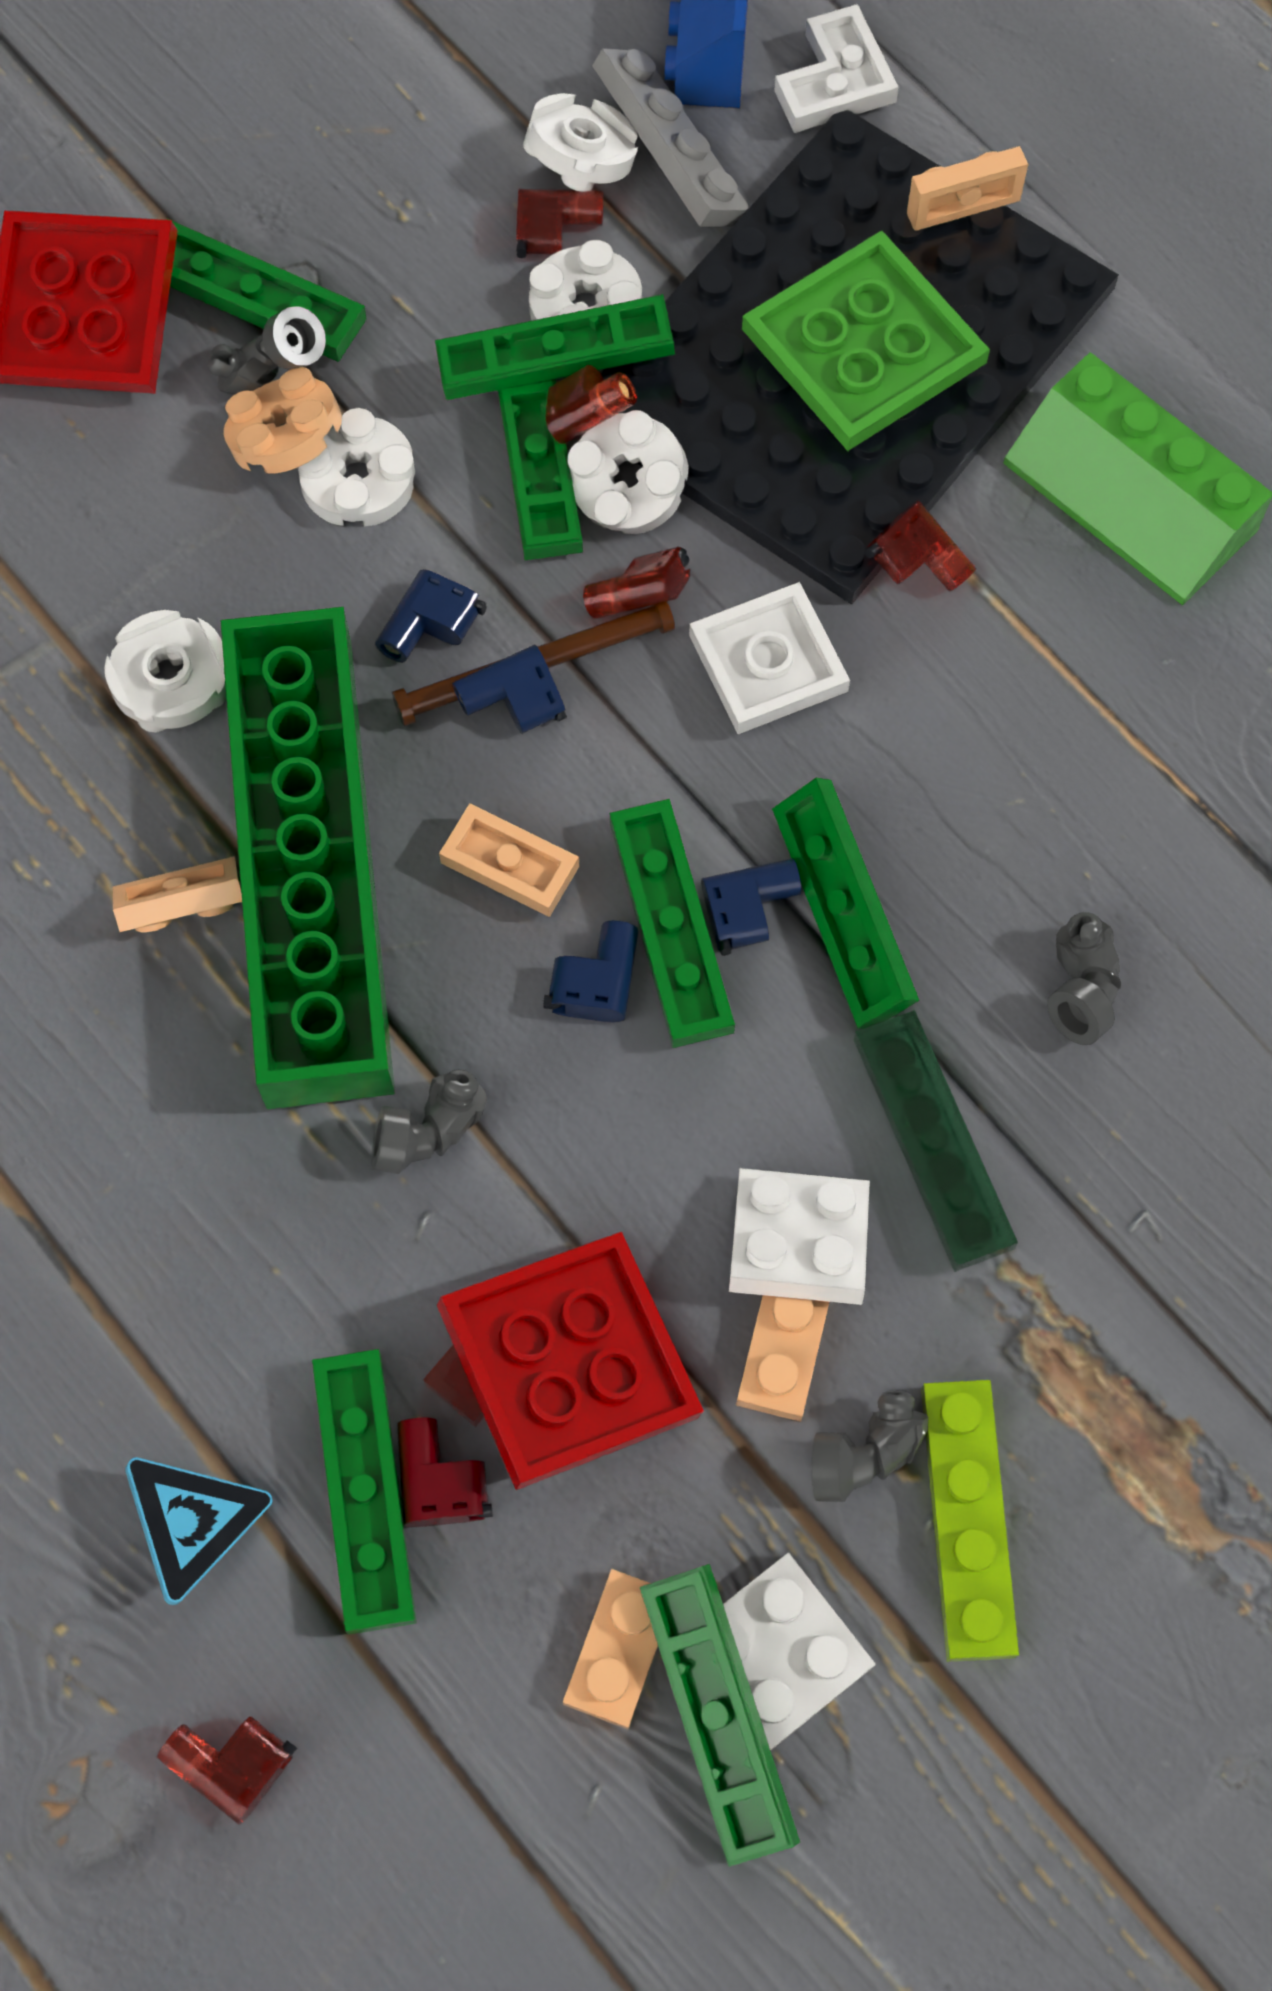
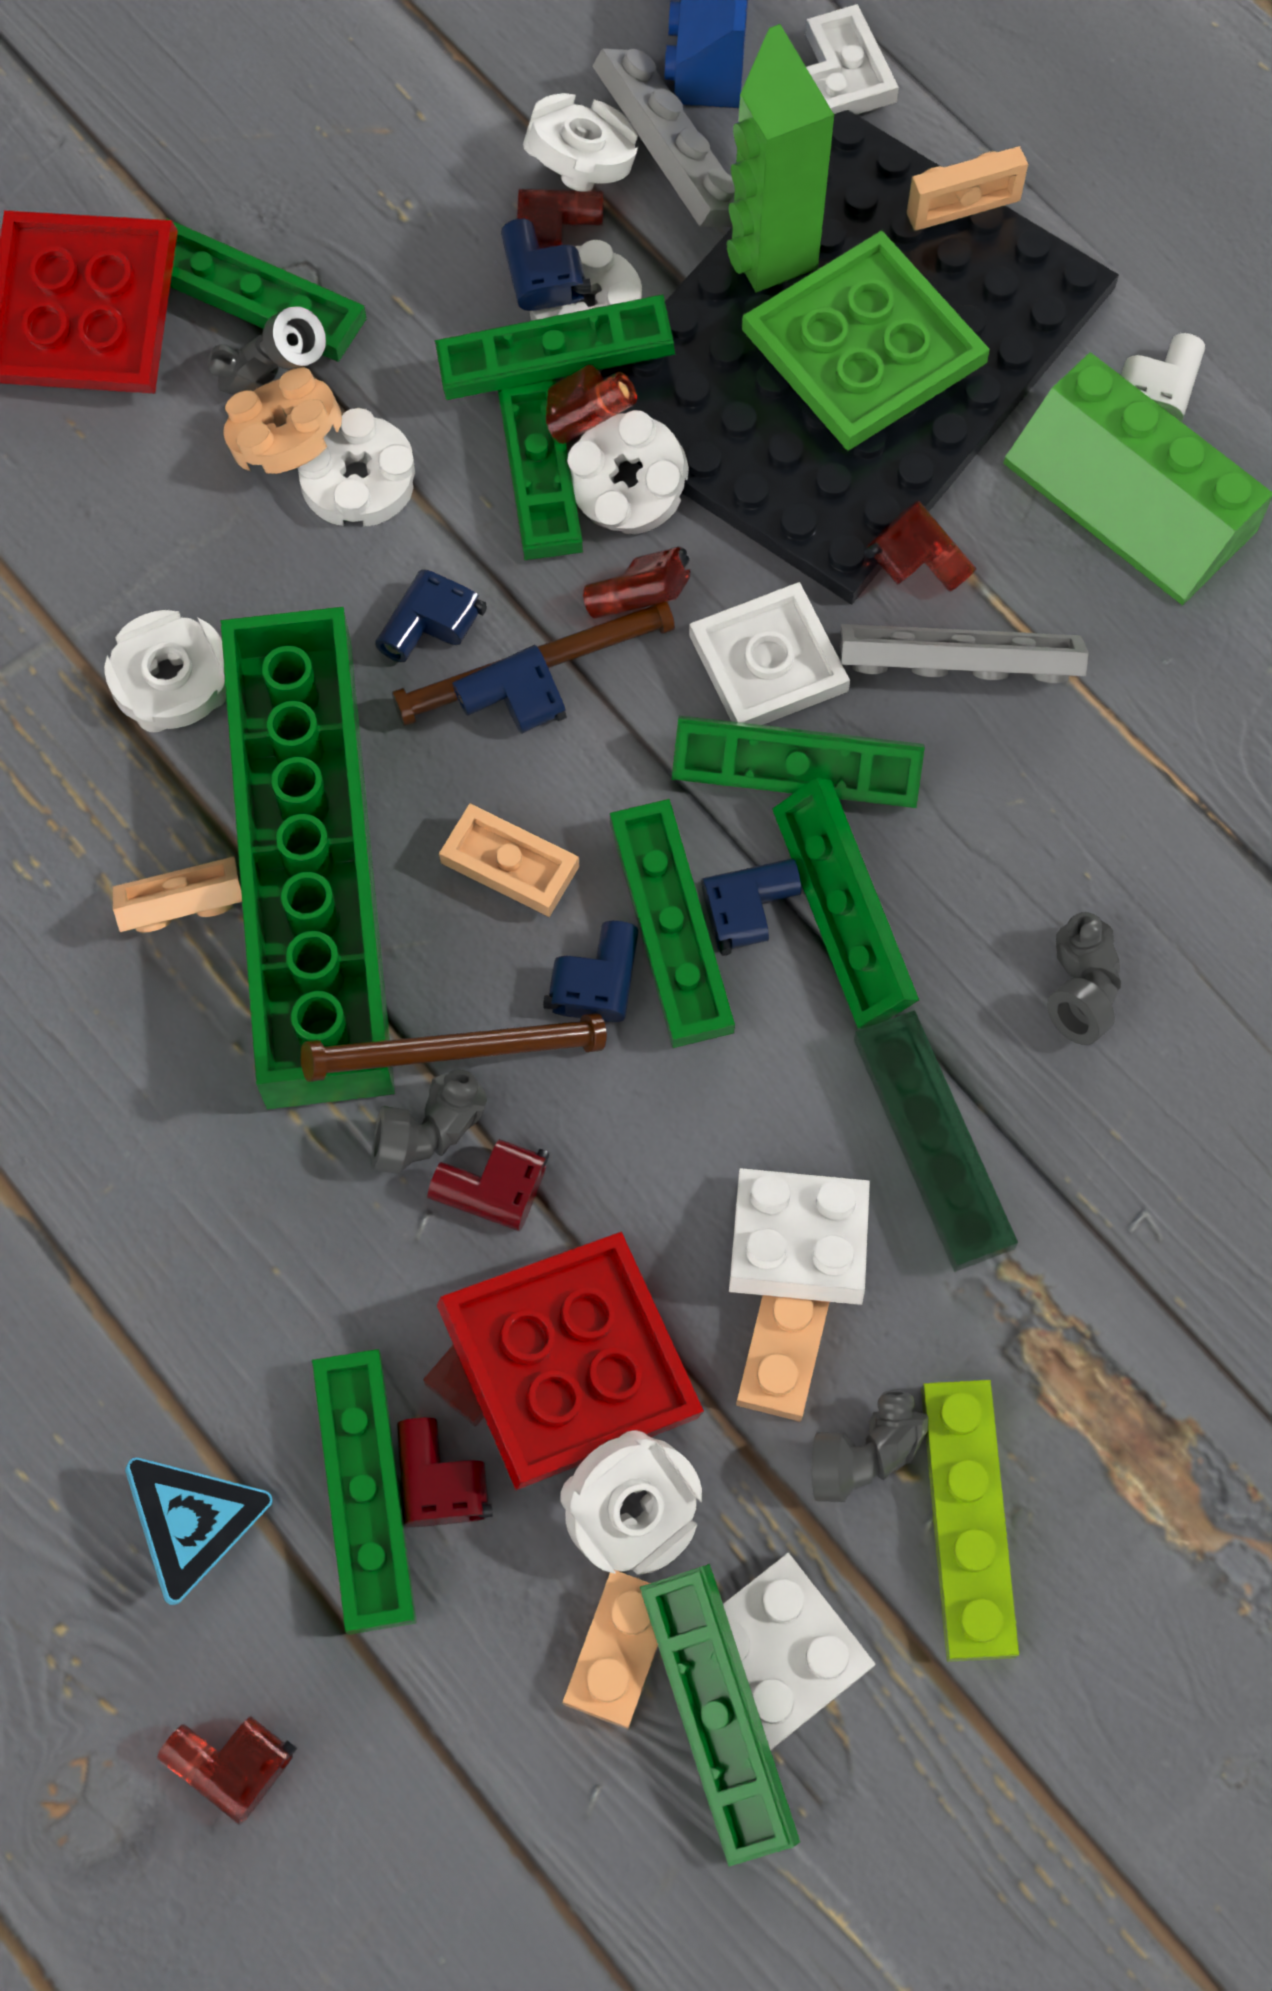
(320, 1059): none -> reddish brown bar
(503, 1190): none -> dark red piece
(544, 275): none -> dark blue piece
(604, 1481): none -> white plate
(779, 167): none -> bright green slope
(790, 758): none -> green plate
(985, 653): none -> light grey plate
(1168, 381): none -> white piece

